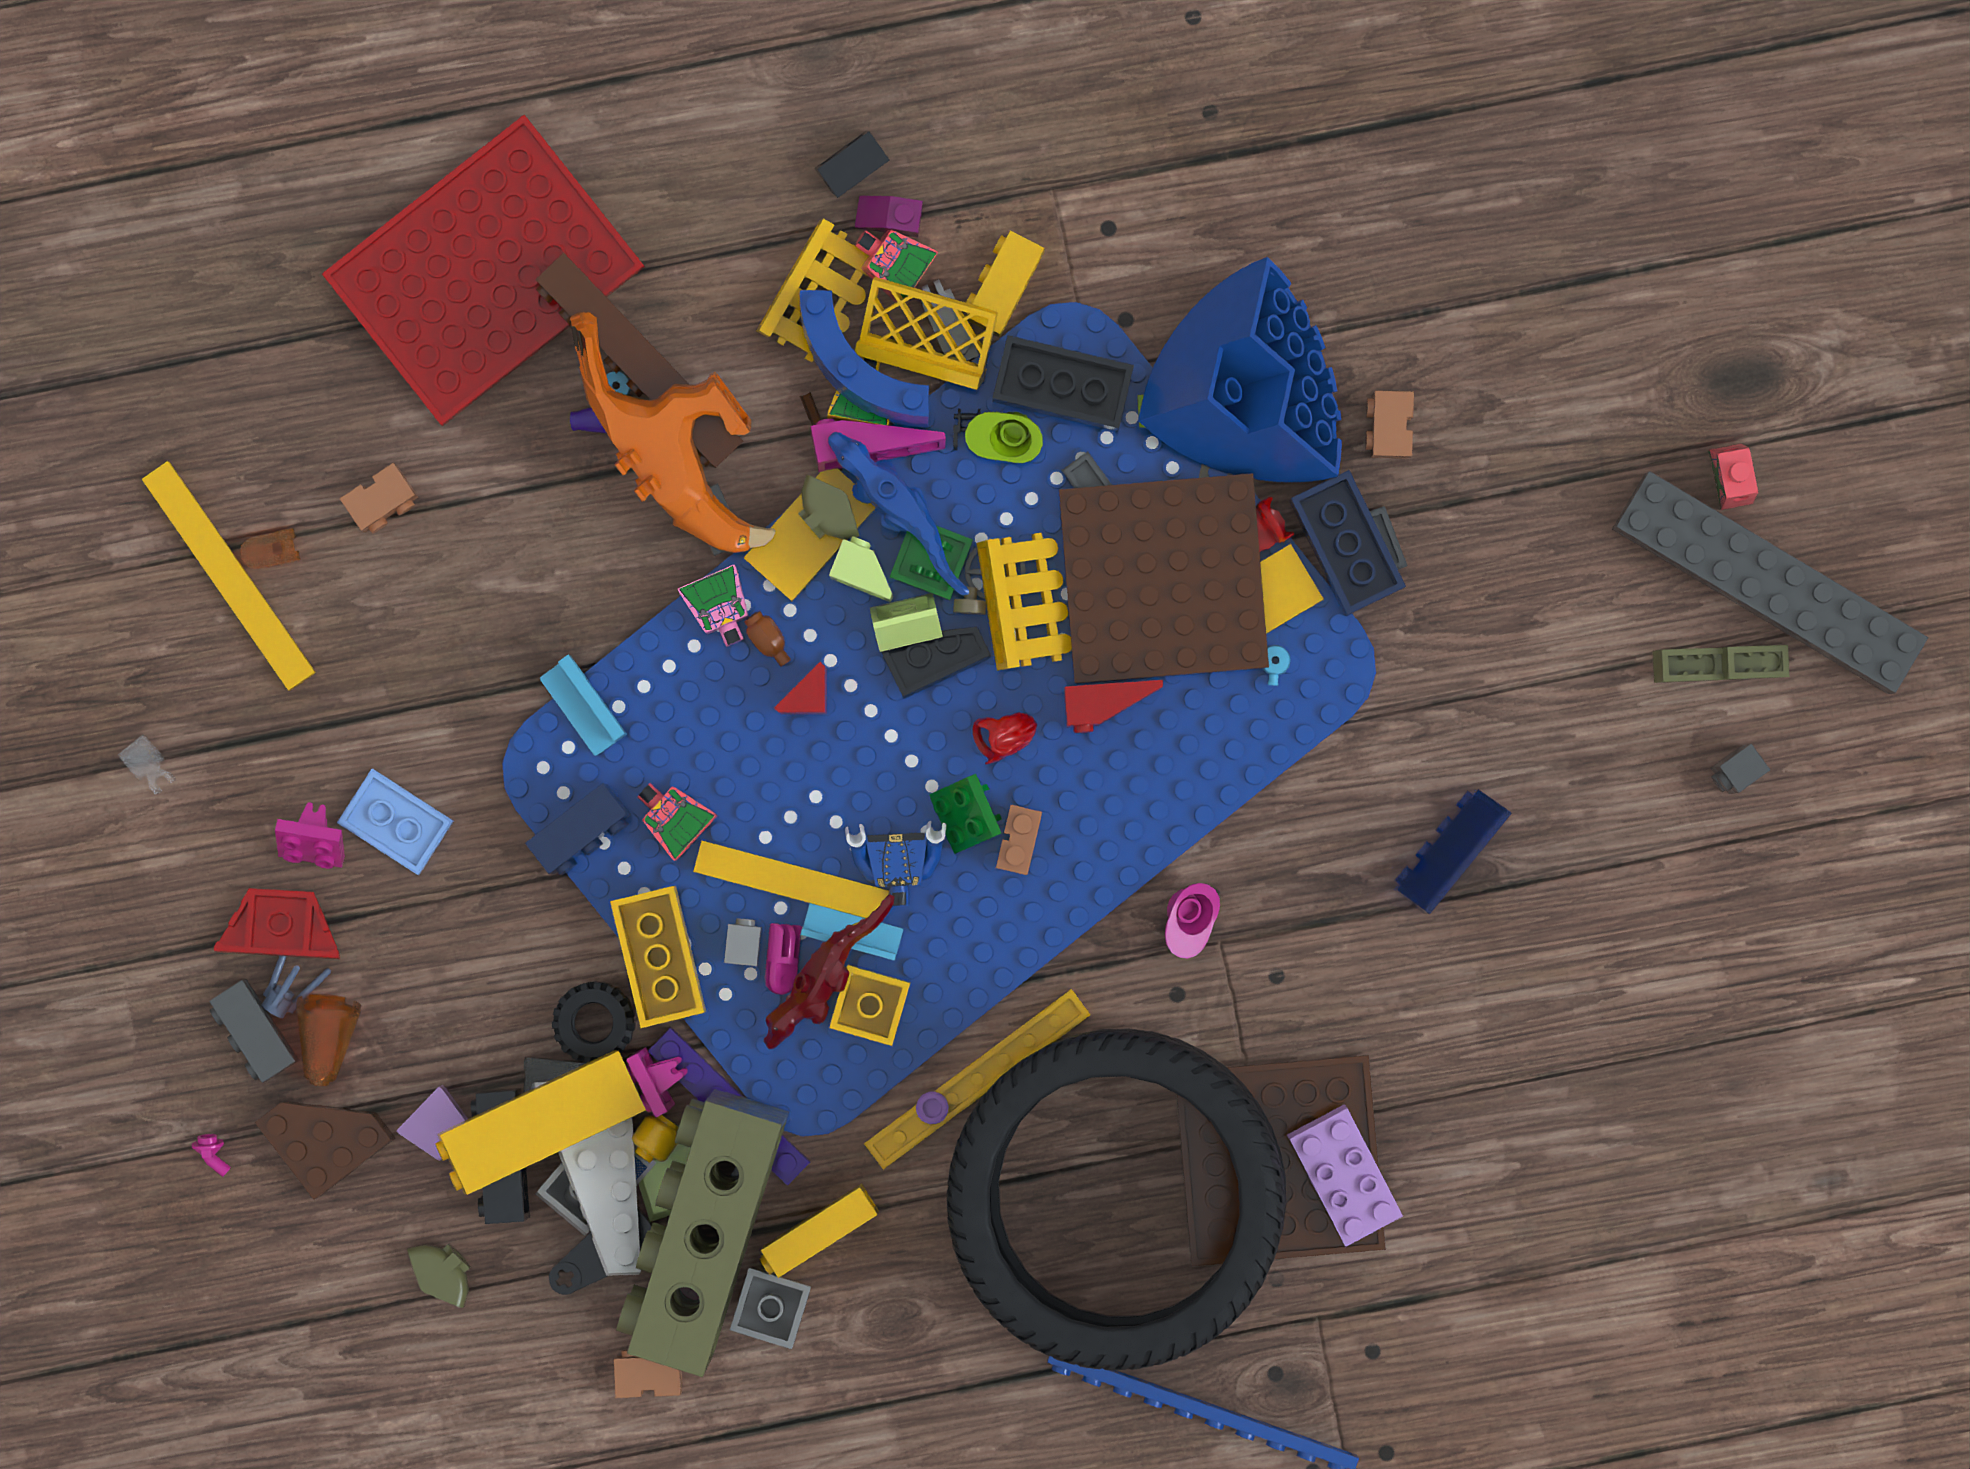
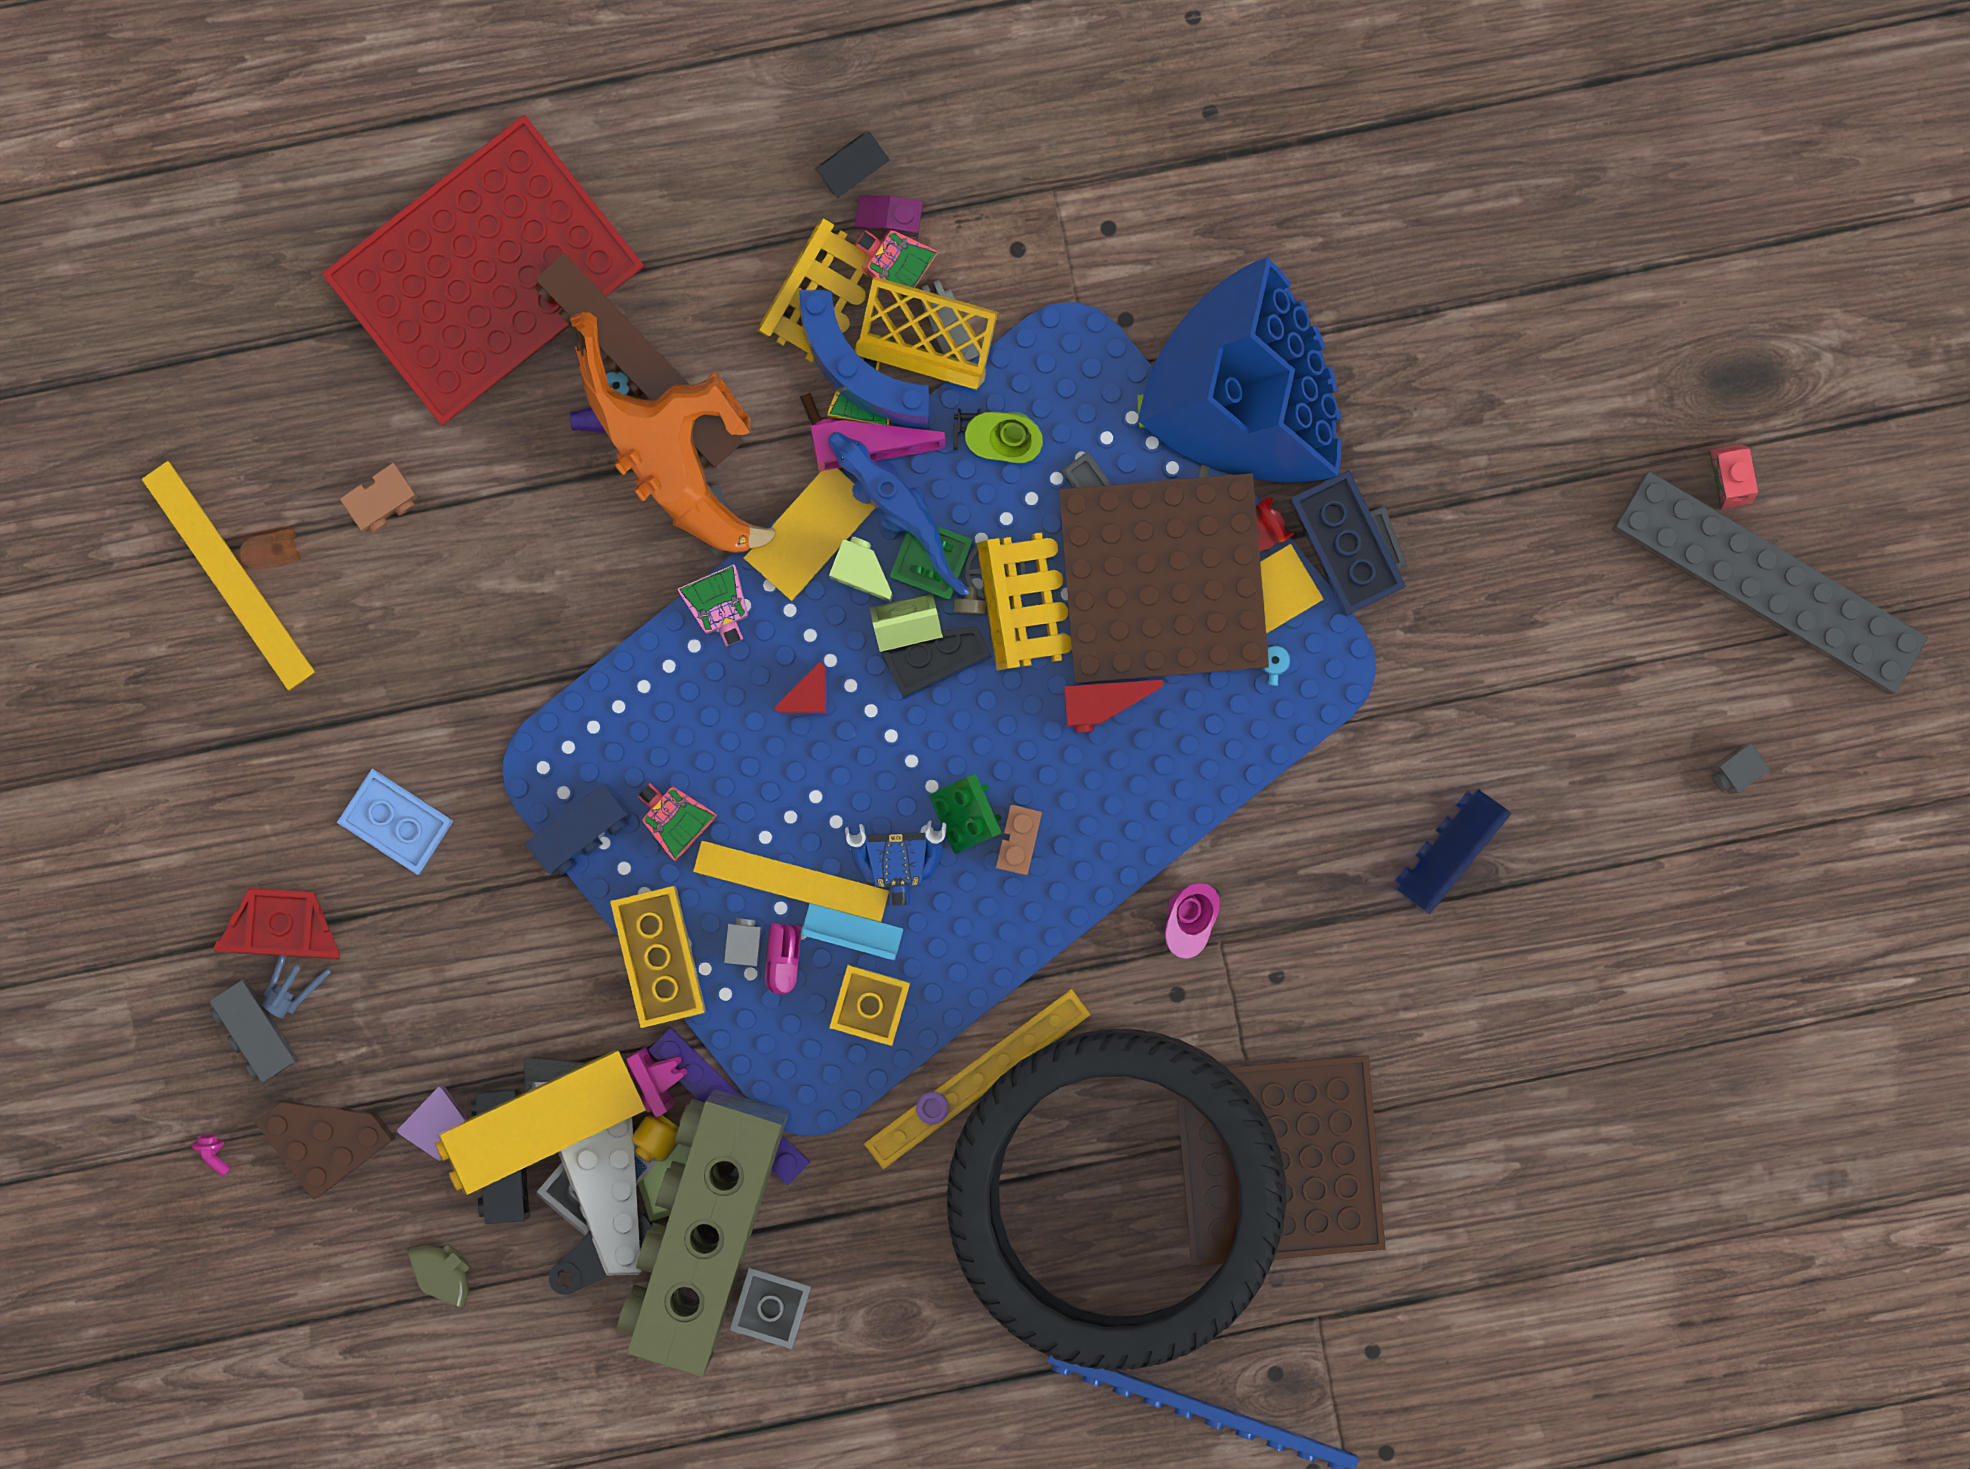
(144, 760): clear plate -> none
(310, 839): dark pink plate -> none
(325, 1034): clear orange cone -> none
(582, 705): medium azure panel -> none
(585, 994): black tyre -> none
(638, 1374): nougat brick -> none
(767, 637): dark orange plant -> none
(818, 1231): yellow brick -> none
(821, 978): dark red animal -> none
(827, 510): olive piece -> none
(1005, 279): yellow brick -> none
(1005, 735): red piece -> none
(1062, 383): black brick -> none
(1345, 1175): lavender plate -> none
(1389, 422): nougat brick -> none
(1720, 663): olive slope -> none

